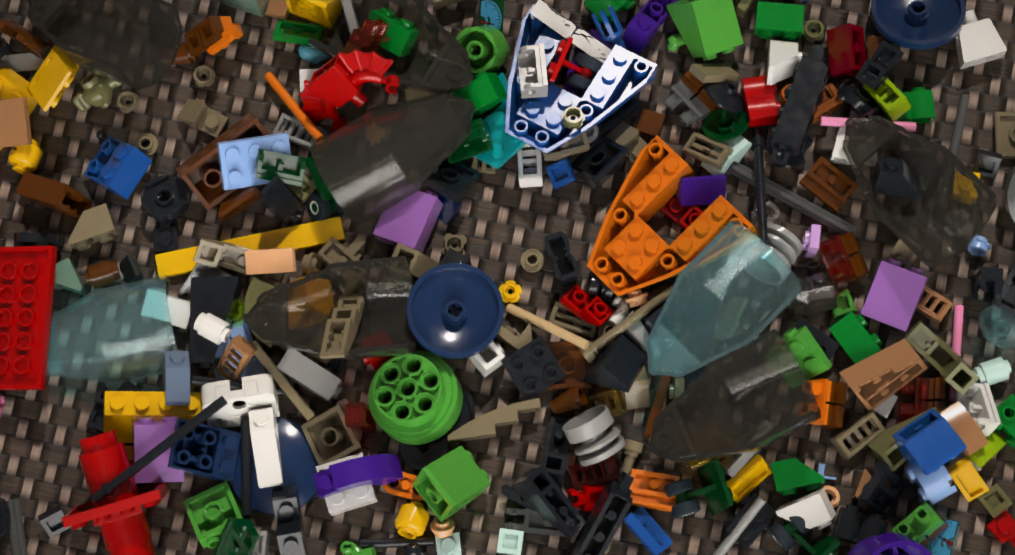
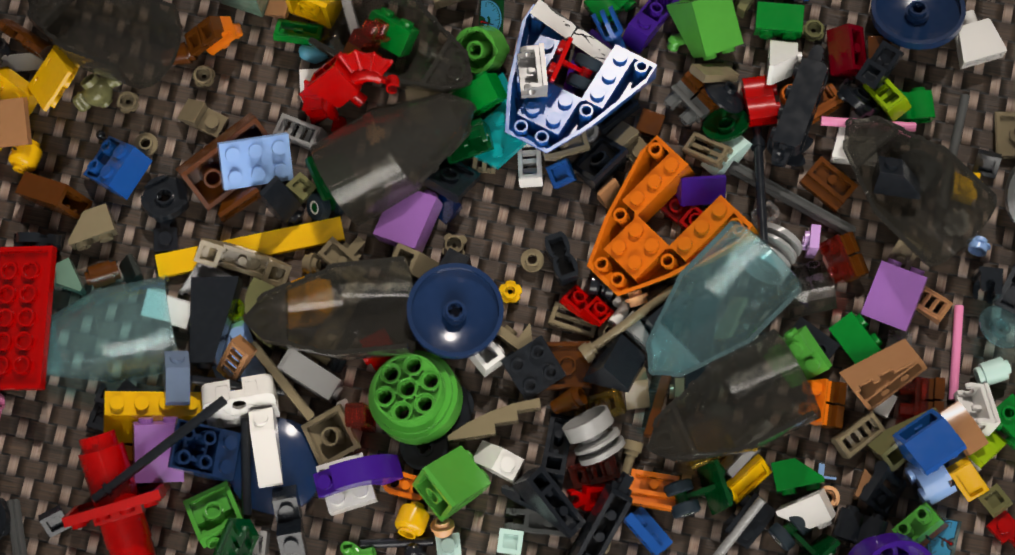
(212, 328): white brick -> none
(270, 261): light nougat slope -> none
(286, 167): hinge -> none
(293, 106): orange bar -> none
(342, 327): dark tan slope -> none
(498, 461): none -> white slope
(547, 326): tan bar -> none
(570, 112): olive plate -> none
(608, 193): none -> medium nougat slope
(844, 305): bright green tile -> none
(942, 357): olive arch -> none

